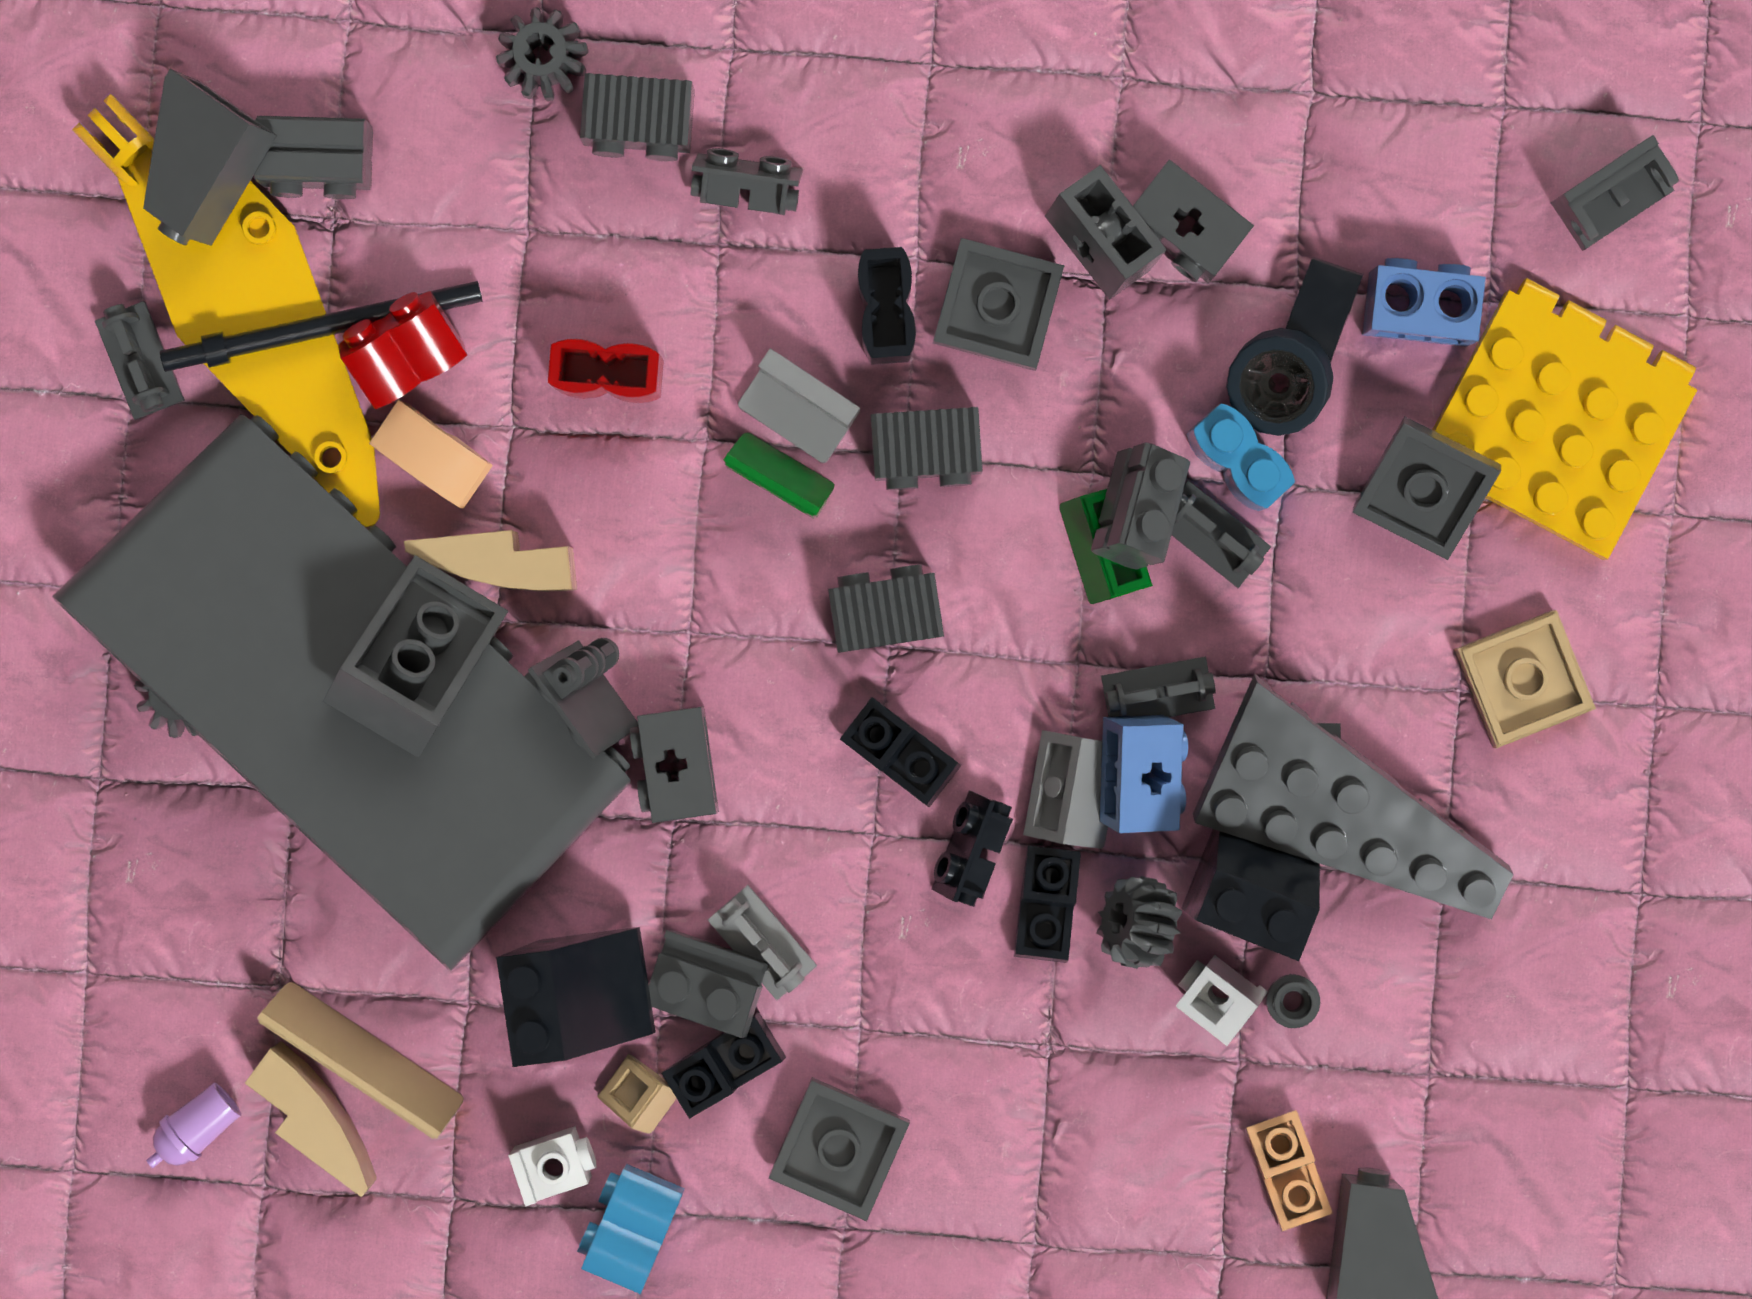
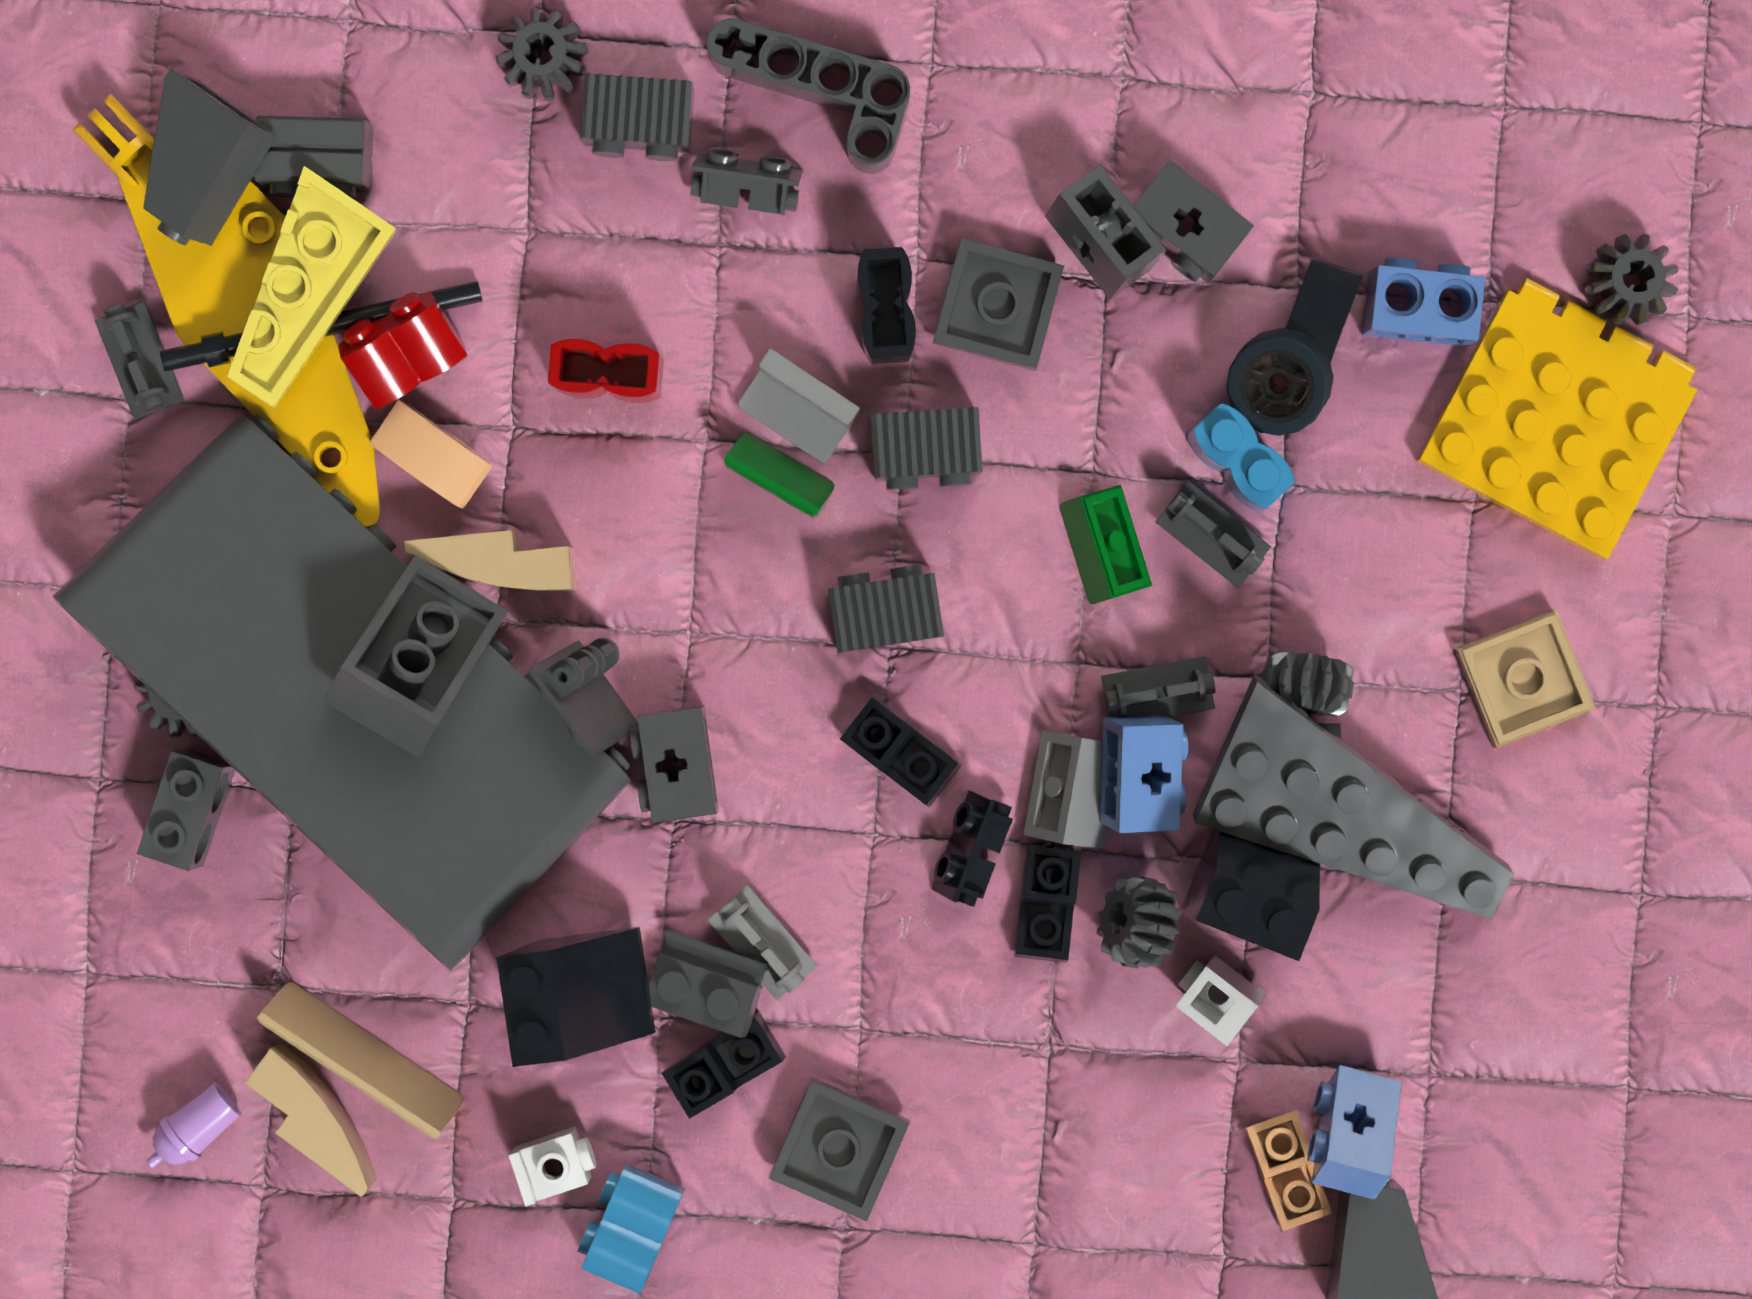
(186, 809): none -> dark grey brick
(313, 273): none -> light yellow wing
(637, 1095): tan slope -> none
(806, 84): none -> dark grey beam
(1140, 506): dark grey brick -> none
(1309, 1001): dark grey plate -> none
(1310, 681): none -> dark grey gear
(1355, 1132): none -> medium blue brick
(1426, 488): dark grey plate -> none
(1616, 193): dark grey hinge -> none
(1625, 299): none -> dark grey gear

